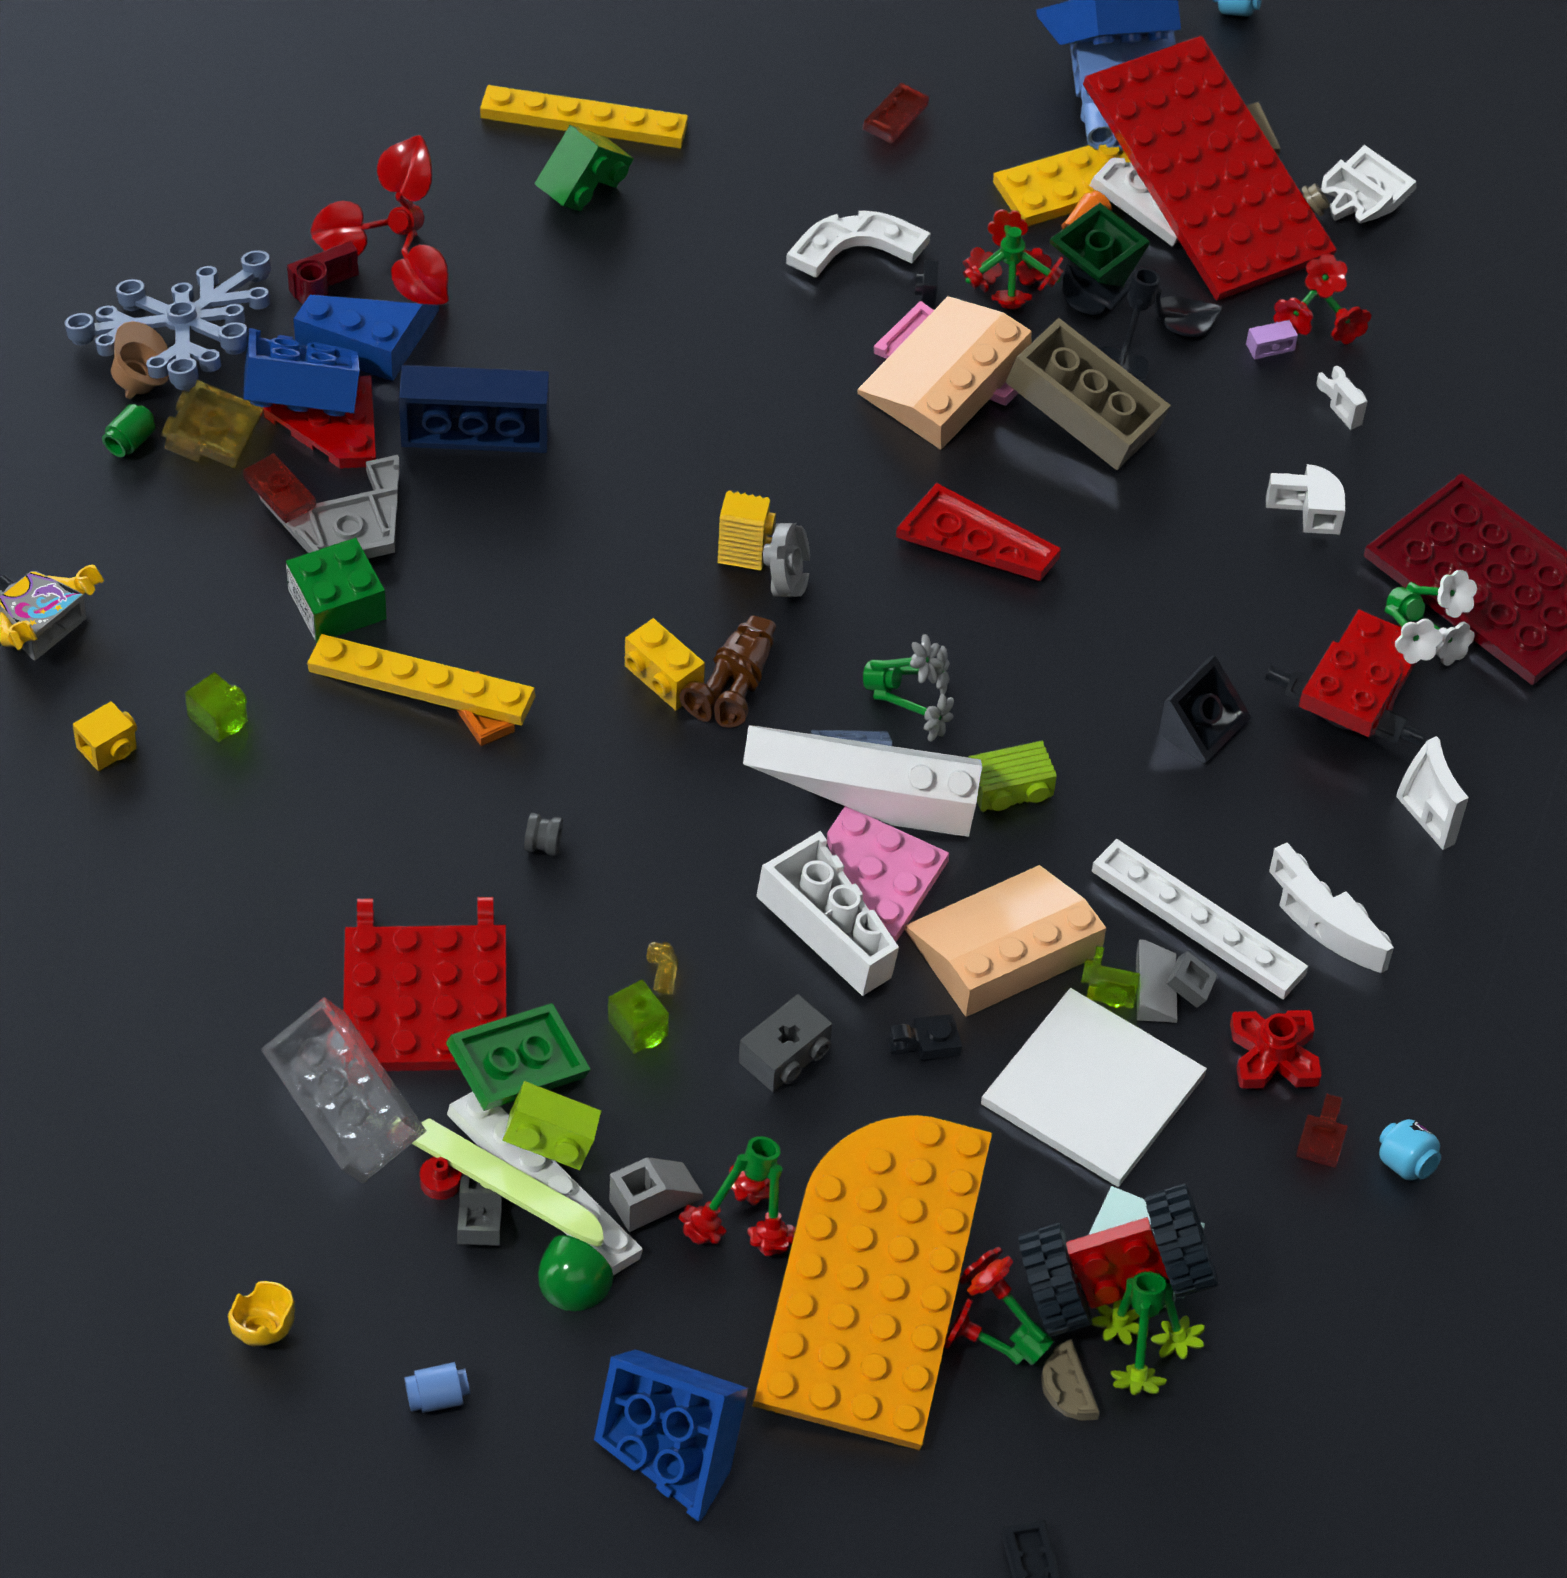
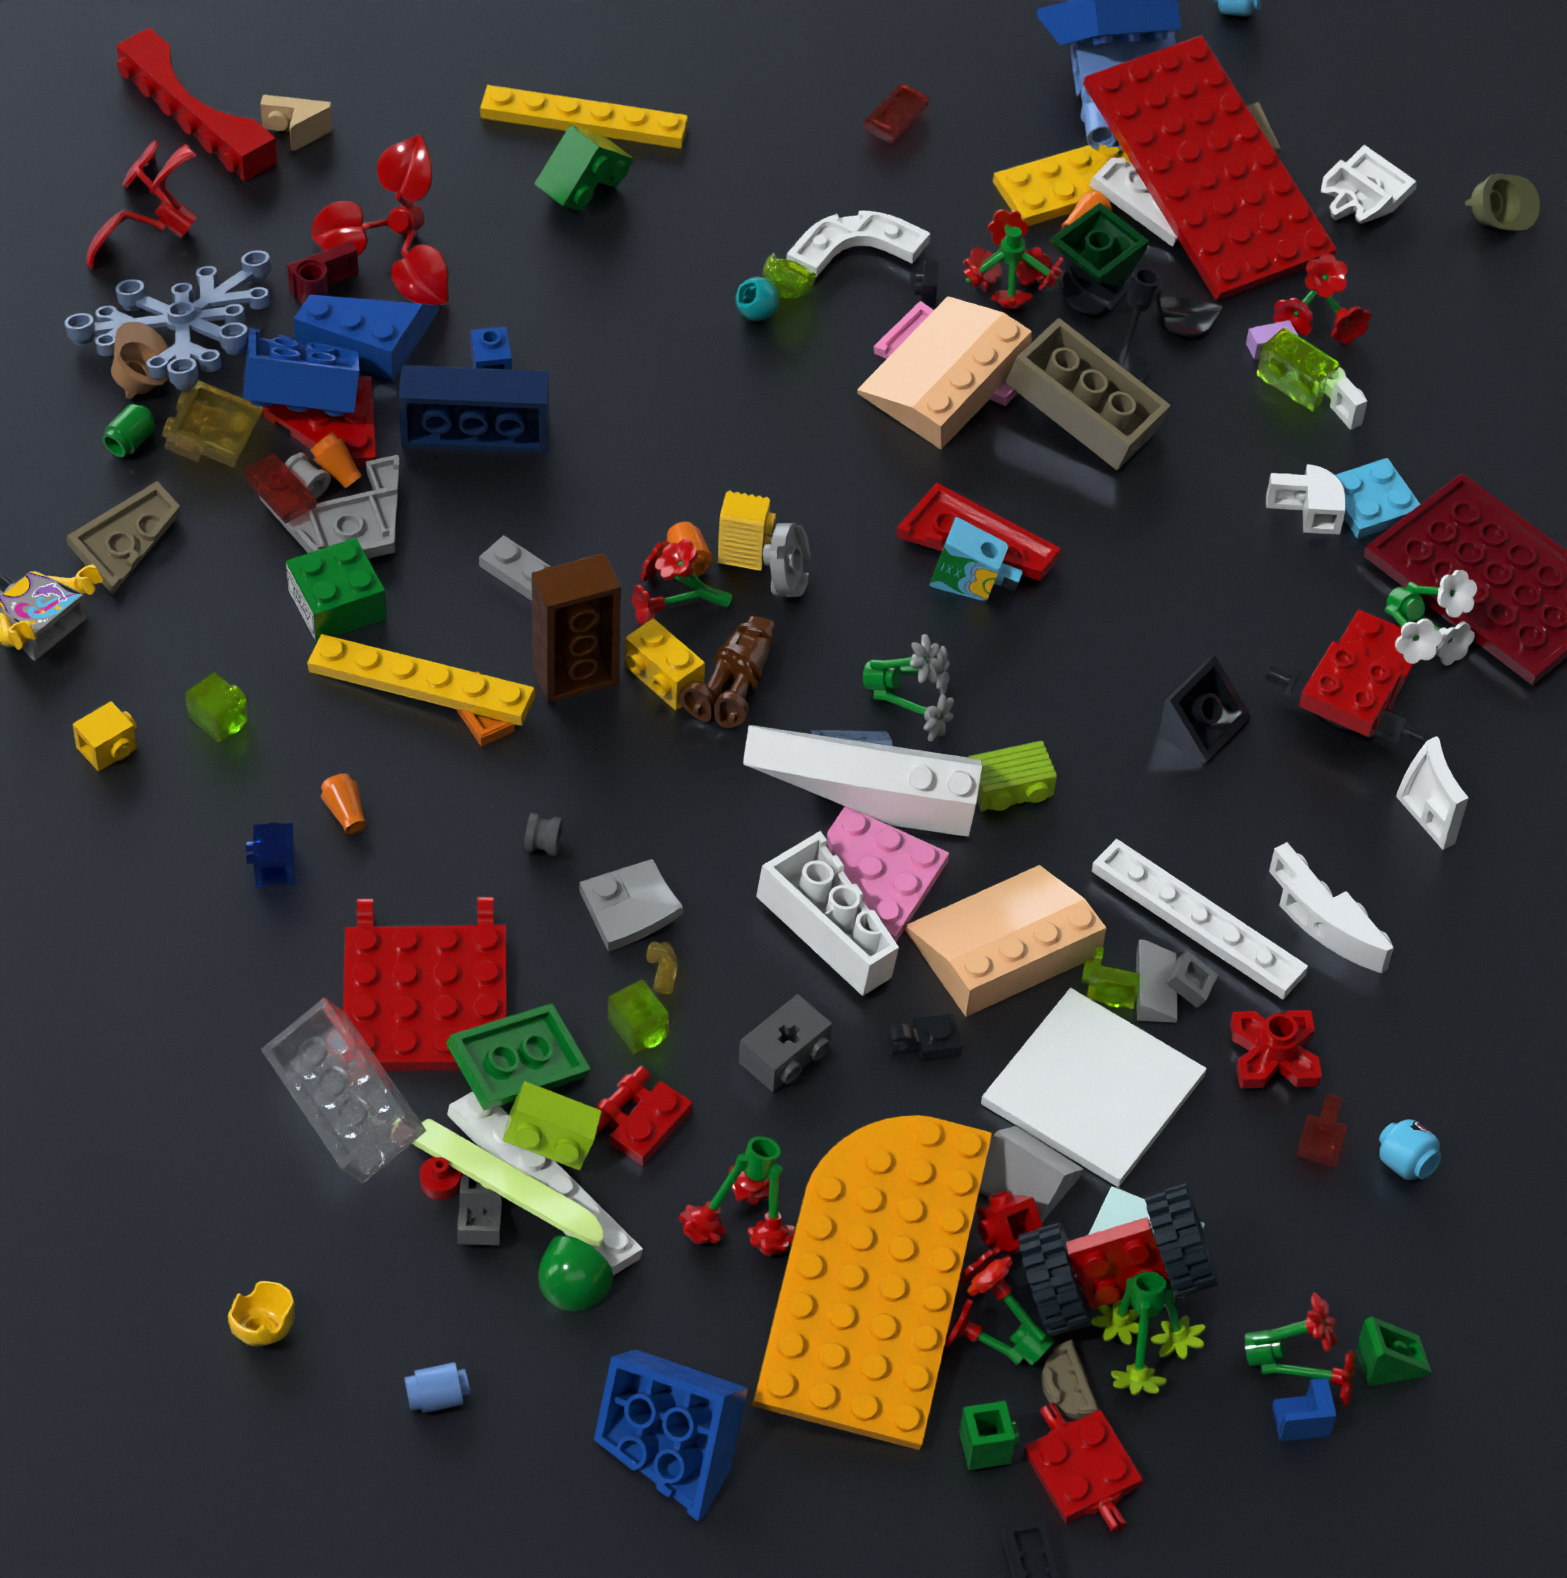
(125, 534): none -> dark tan wing
(170, 211): none -> red plant
(236, 141): none -> red arch
(272, 854): none -> clear blue brick
(303, 118): none -> tan slope
(313, 479): none -> light grey bush
(335, 459): none -> orange cone
(344, 801): none -> orange cone
(490, 348): none -> blue brick
(512, 565): none -> light grey plate
(576, 627): none -> reddish brown brick
(629, 903): none -> light grey plate
(649, 1123): none -> red plate
(651, 1190): light grey slope -> none
(671, 562): none -> red plant
(687, 530): none -> orange brick
(757, 299): none -> teal piece
(788, 276): none -> clear neon green hair
(973, 563): none -> medium azure torso
(988, 1435): none -> green brick
(1006, 1219): none -> red brick
(1027, 1169): none -> light grey slope
(1083, 1467): none -> red plate
(1268, 1346): none -> plant
(1296, 368): none -> clear neon green bracket
(1306, 1415): none -> blue panel
(1315, 198): dark tan plate -> none
(1375, 498): none -> medium azure plate
(1390, 1353): none -> green slope
(1505, 202): none -> olive piece

